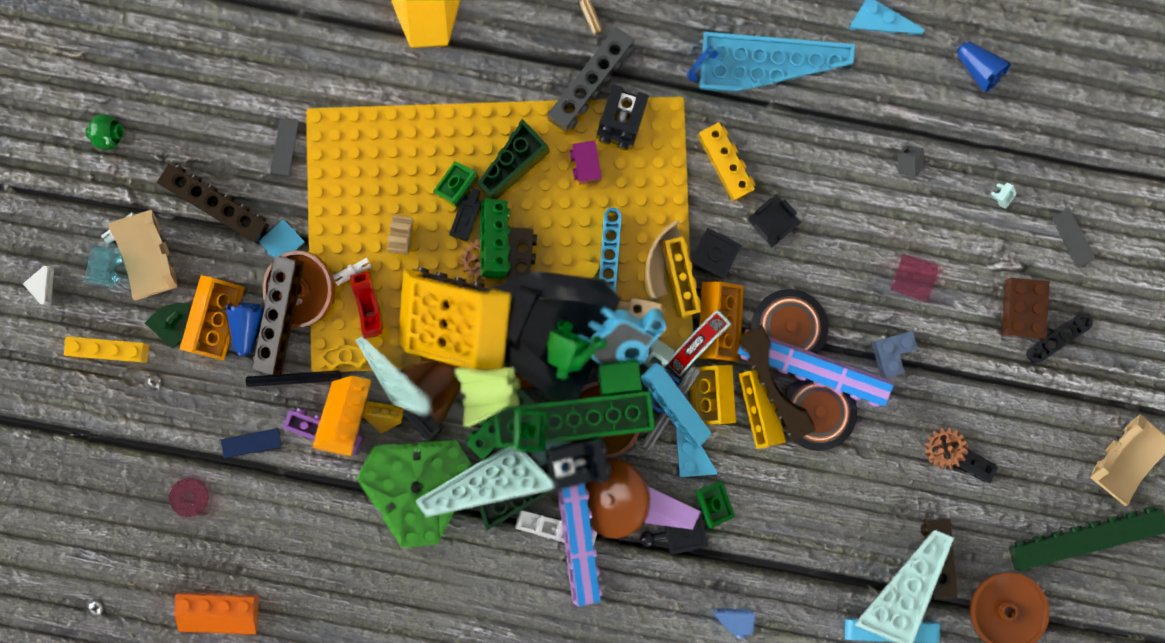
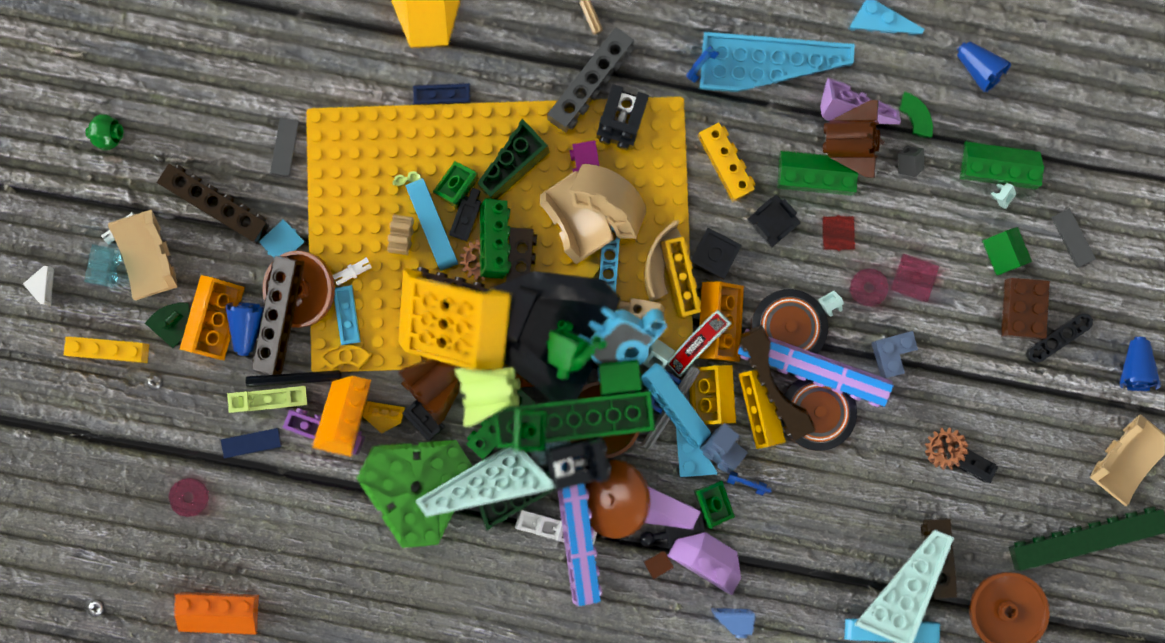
(267, 399): none -> yellowish green slope
(346, 315): none -> medium azure tile
(367, 305): red arch -> none
(395, 385): light aqua wing -> none
(400, 180): none -> yellowish green piece
(431, 224): none -> medium azure beam
(441, 94): none -> dark blue tile
(581, 228): none -> tan panel
(612, 195): none -> tan panel
(658, 564): none -> reddish brown panel
(709, 560): none -> lavender wedge
(723, 448): none -> sand blue brick
(761, 488): none -> blue flag
(815, 174): none -> green slope
(830, 302): none -> light aqua tile
(838, 233): none -> clear red piece
(840, 99): none -> lavender wedge
(854, 138): none -> reddish brown brick
(880, 287): none -> clear pink tile
(918, 115): none -> green tile
(1002, 165): none -> green slope
(1007, 251): none -> green slope
(1140, 367): none -> blue cone

